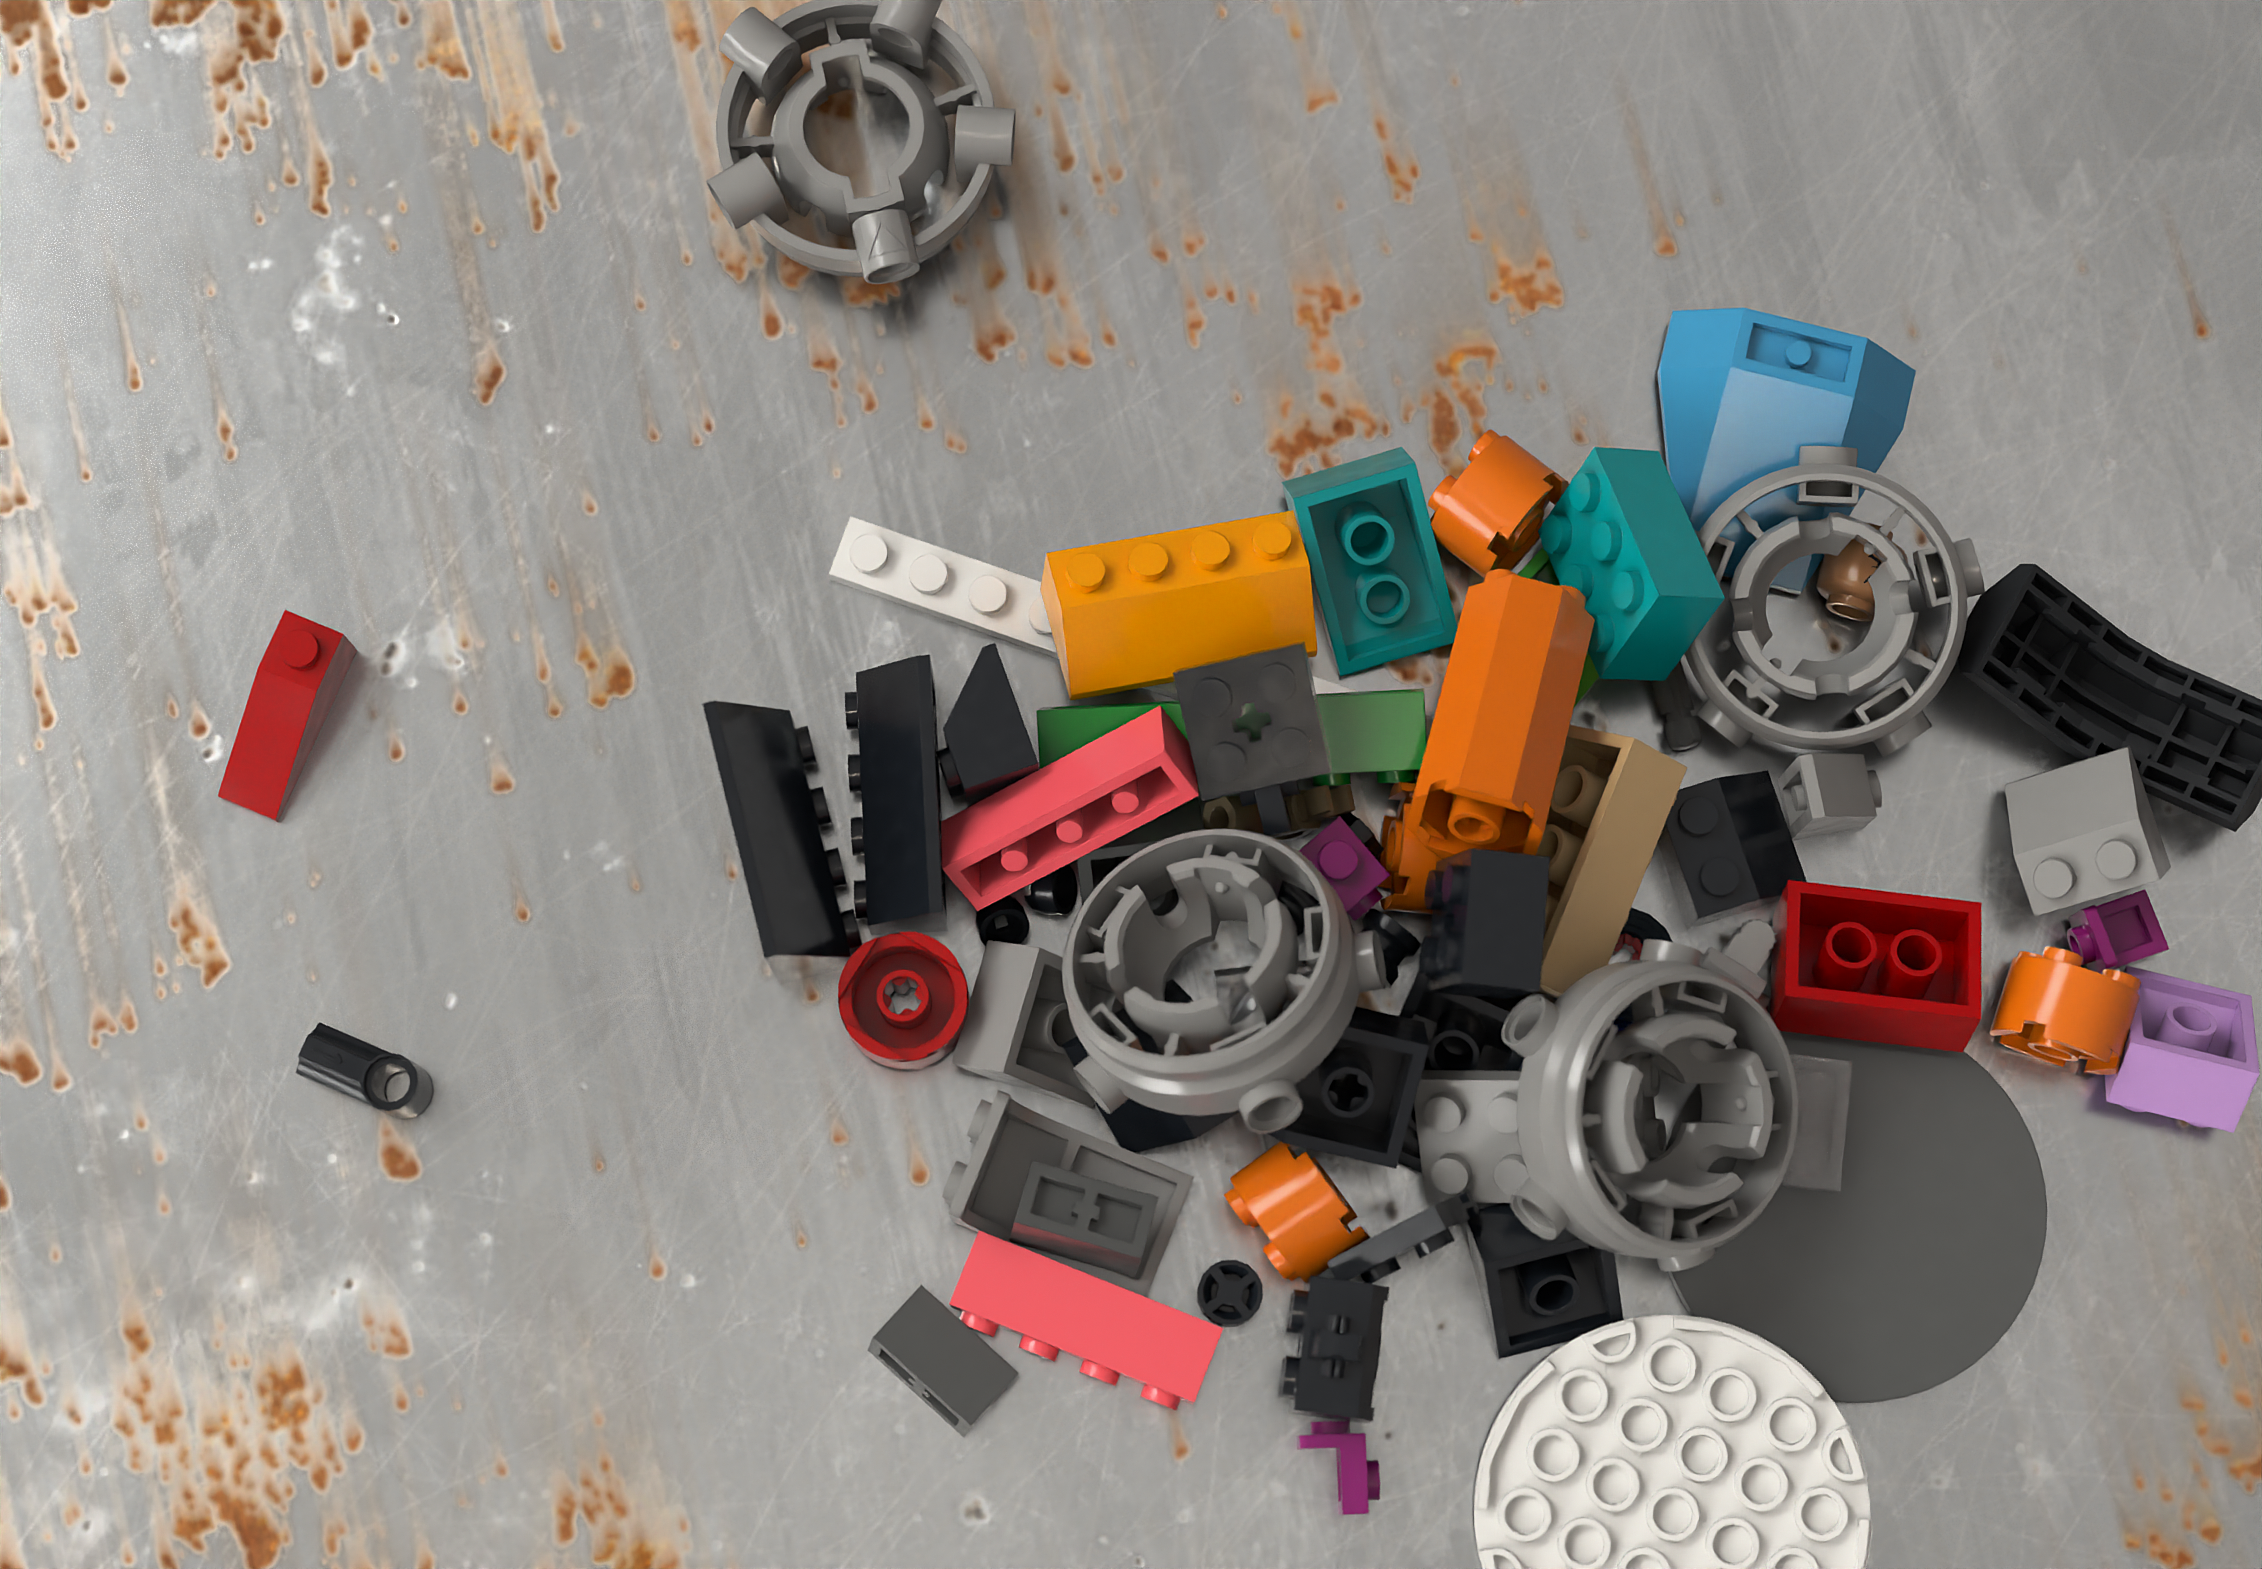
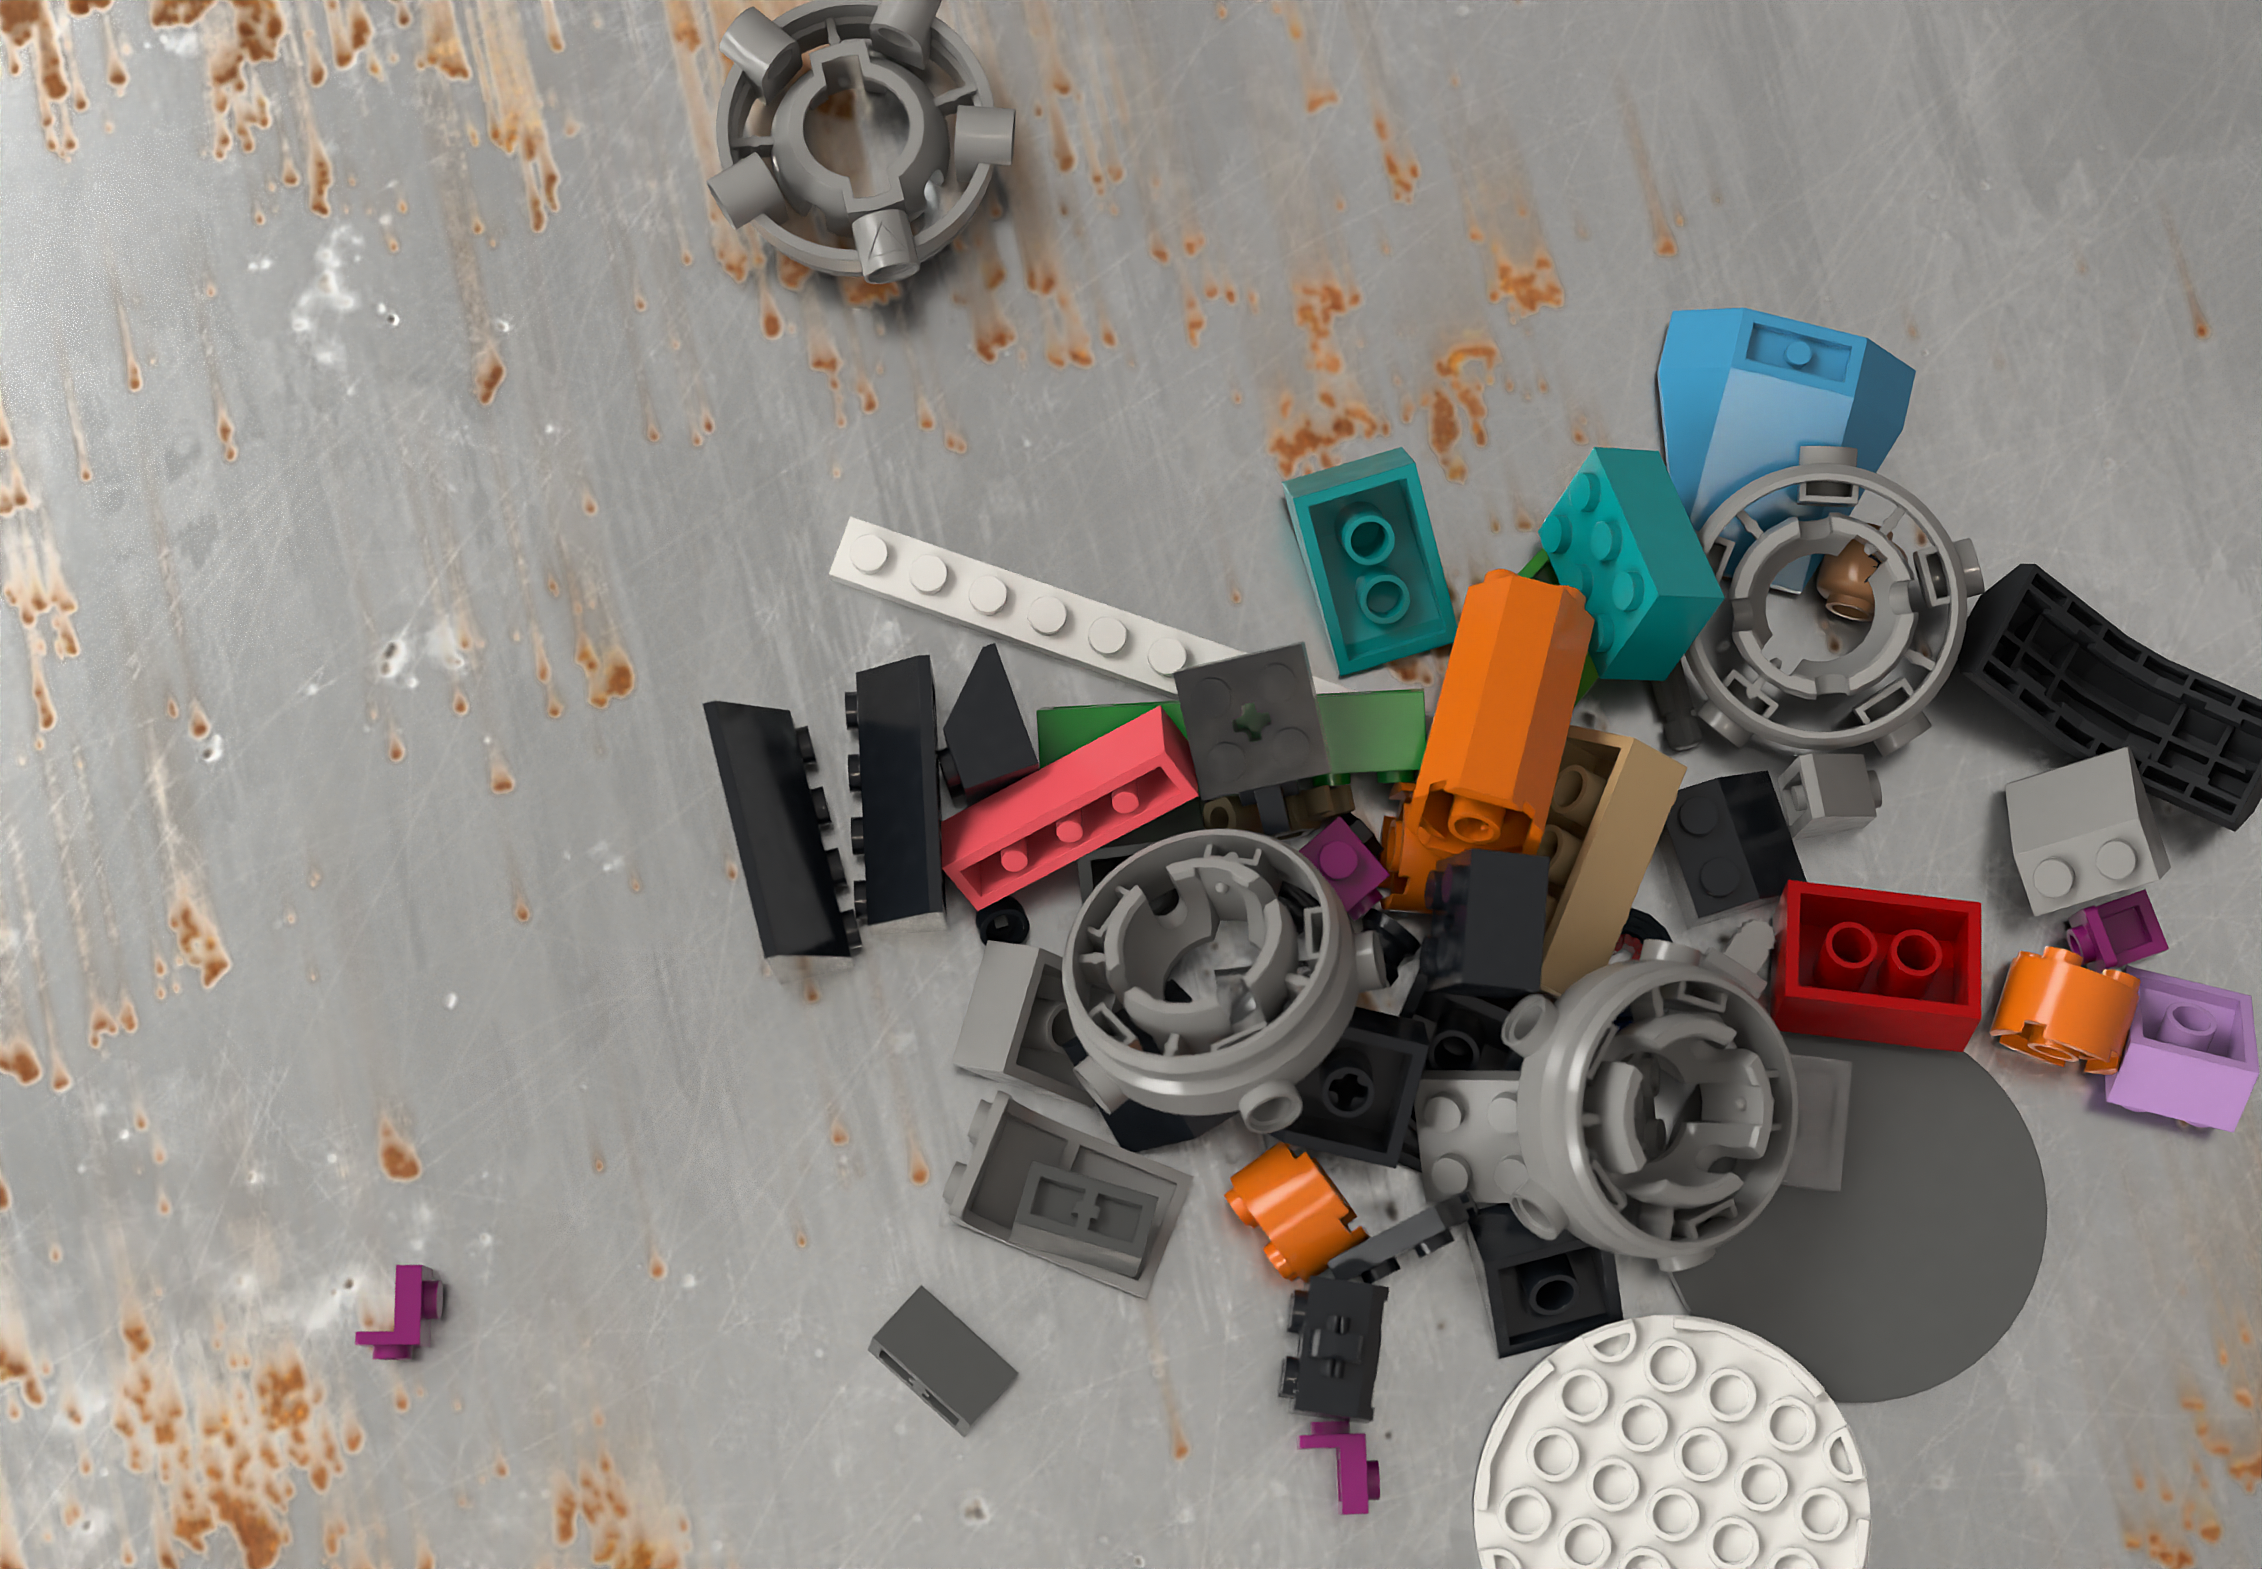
(285, 713): red slope -> none
(361, 1071): black piece -> none
(416, 1304): none -> magenta bracket
(897, 964): red brick -> none
(1054, 892): black hinge -> none
(1086, 1318): coral brick -> none
(1176, 600): light orange slope -> none
(1232, 1278): black wheel -> none
(1495, 505): orange brick -> none

